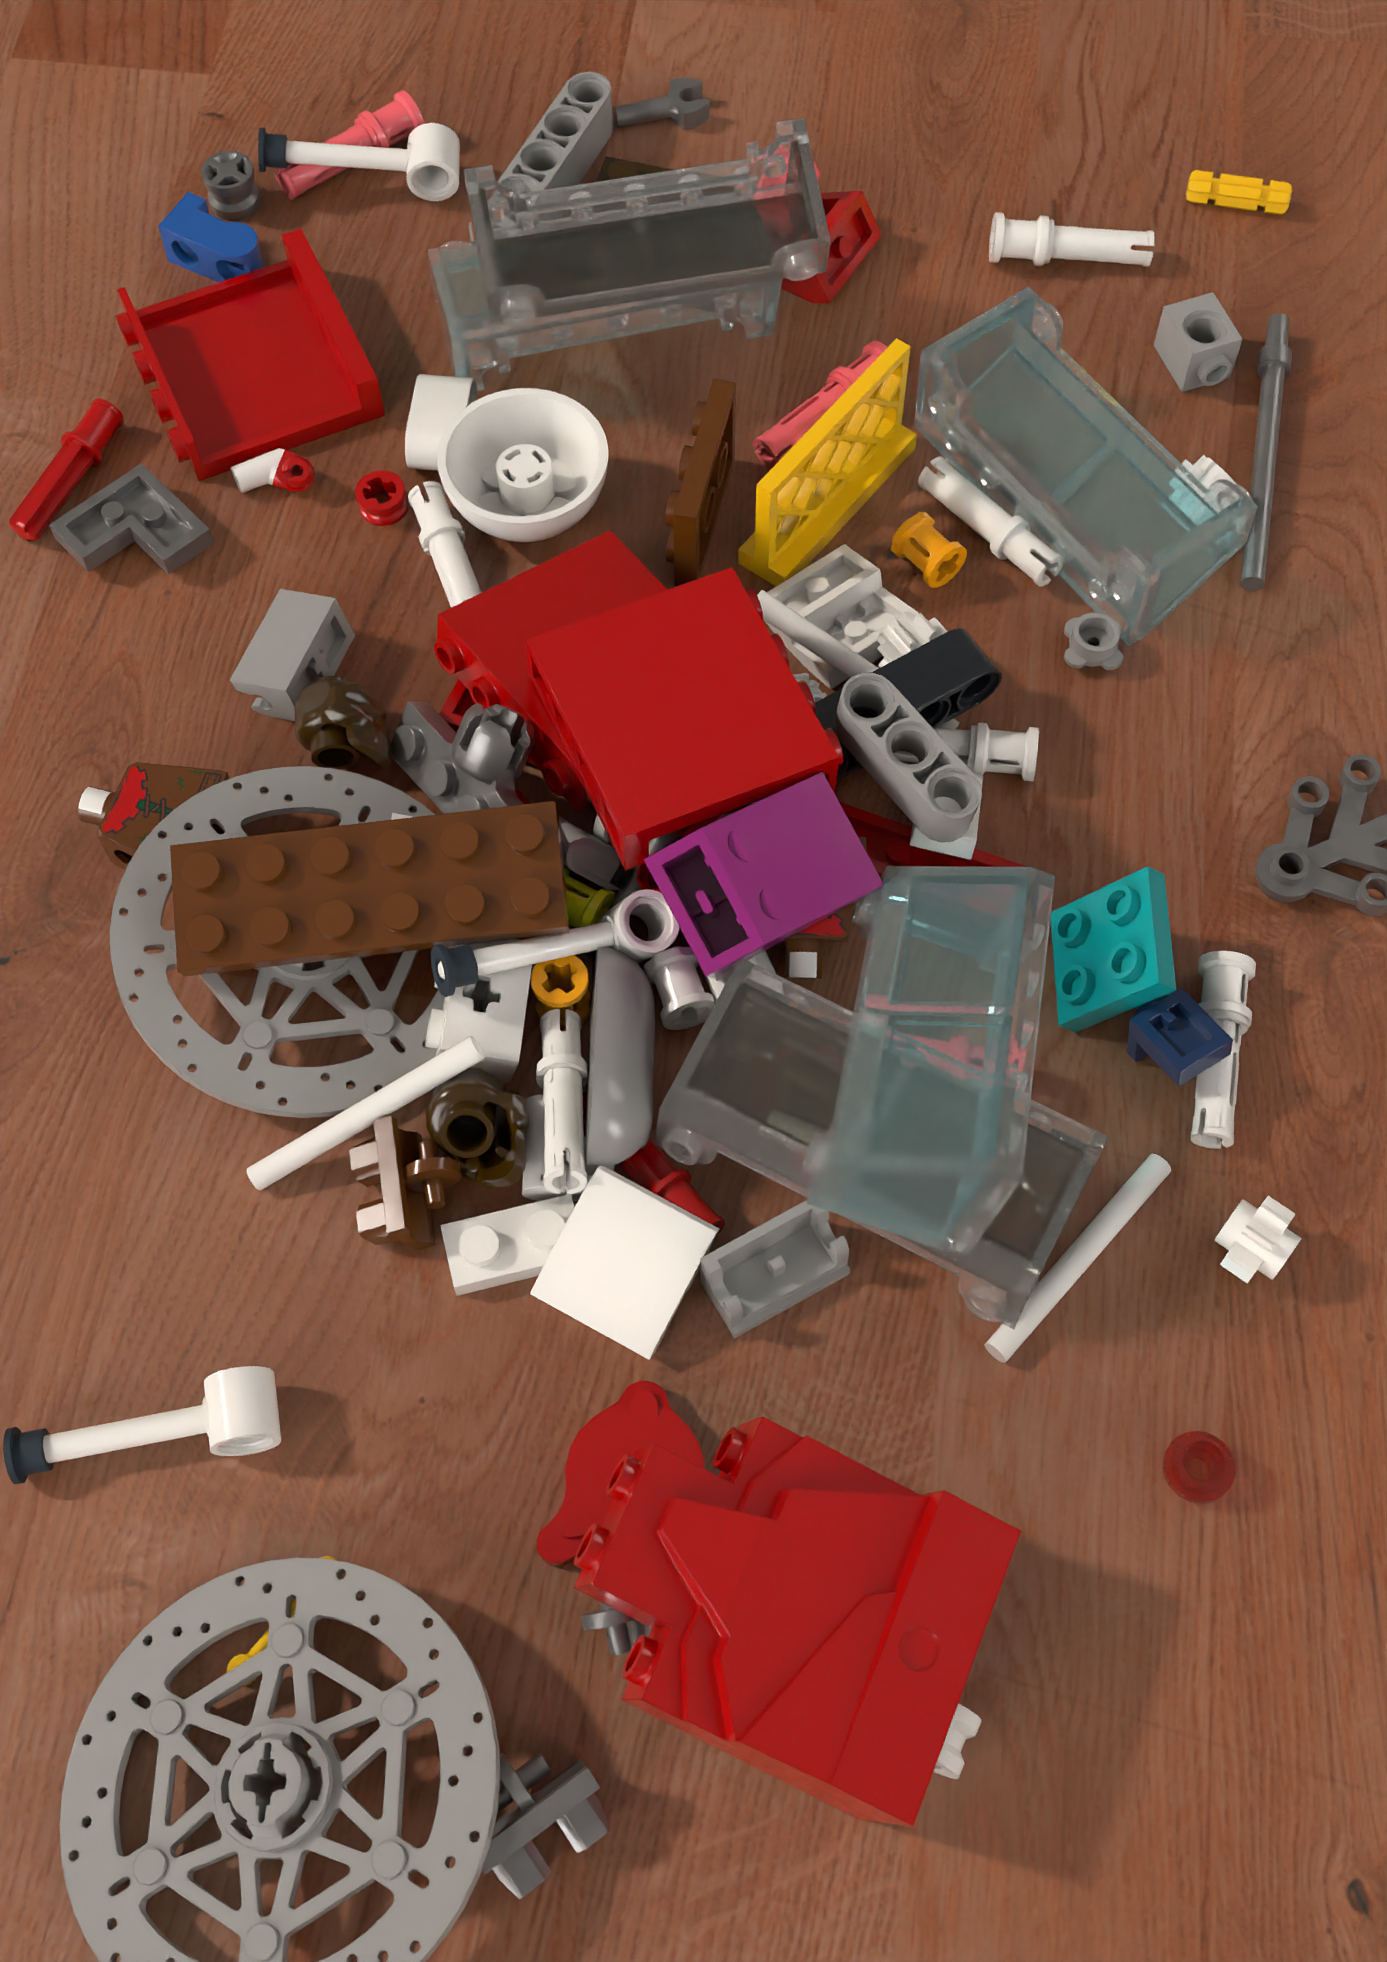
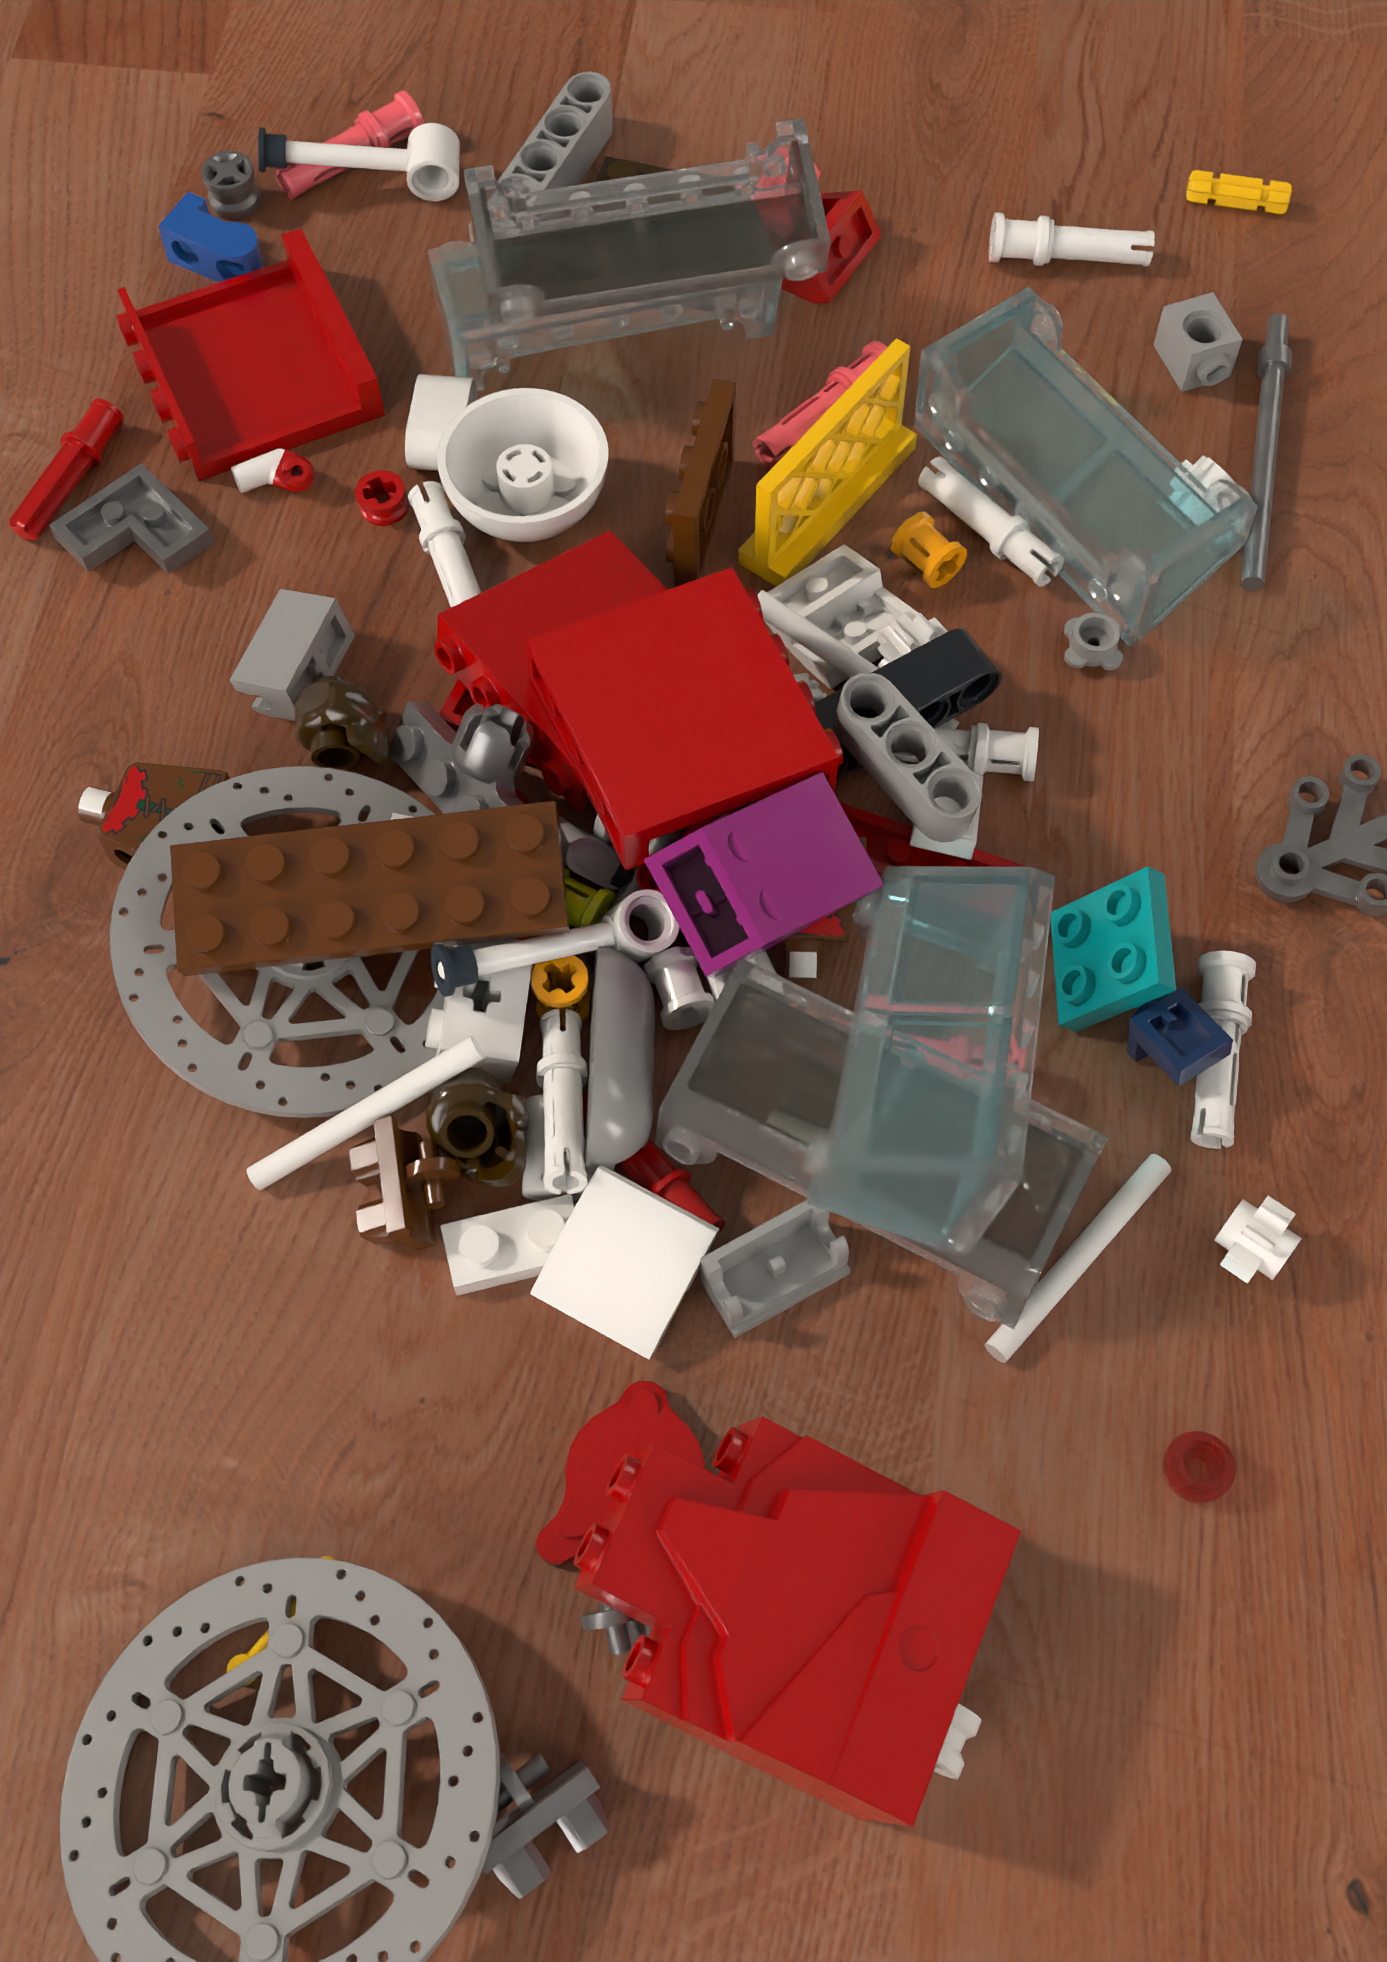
(235, 1413): white piece -> none
(682, 103): flat silver bar -> none

